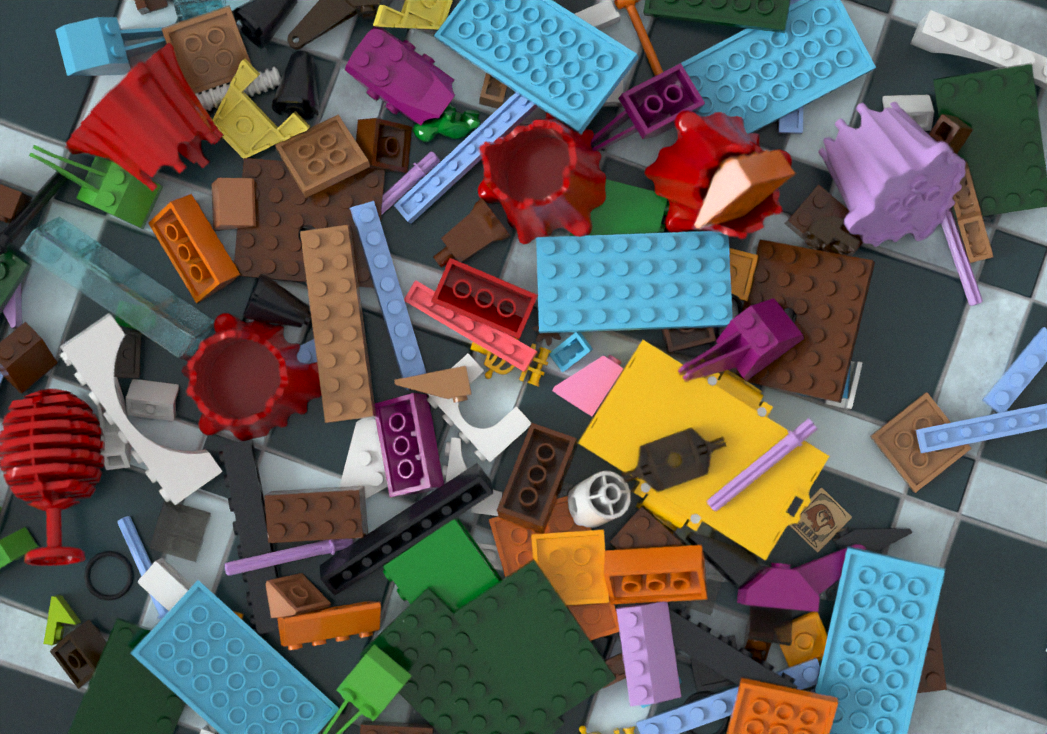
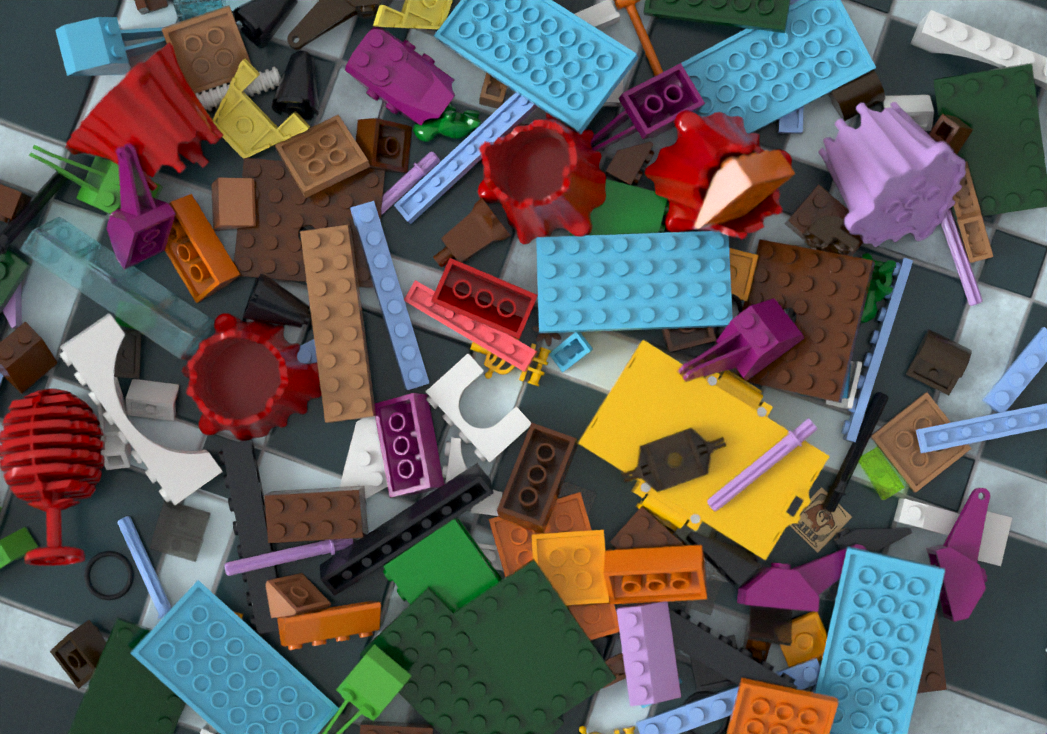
(59, 613): lime slope -> none
(142, 222): none -> magenta slope
(164, 583): white panel -> none
(446, 383): medium nougat slope -> none
(591, 384): bright pink slope -> none
(598, 499): white cylinder -> none
(627, 163): none -> reddish brown slope
(855, 452): none -> black axle
(864, 89): none -> dark brown brick
(873, 359): none -> light blue plate
(878, 287): none -> green animal
(880, 473): none -> clear neon green slope
(925, 516): none -> white slope
(939, 362): none -> dark brown brick
(959, 554): none -> magenta slope
(994, 538): none -> white sticker

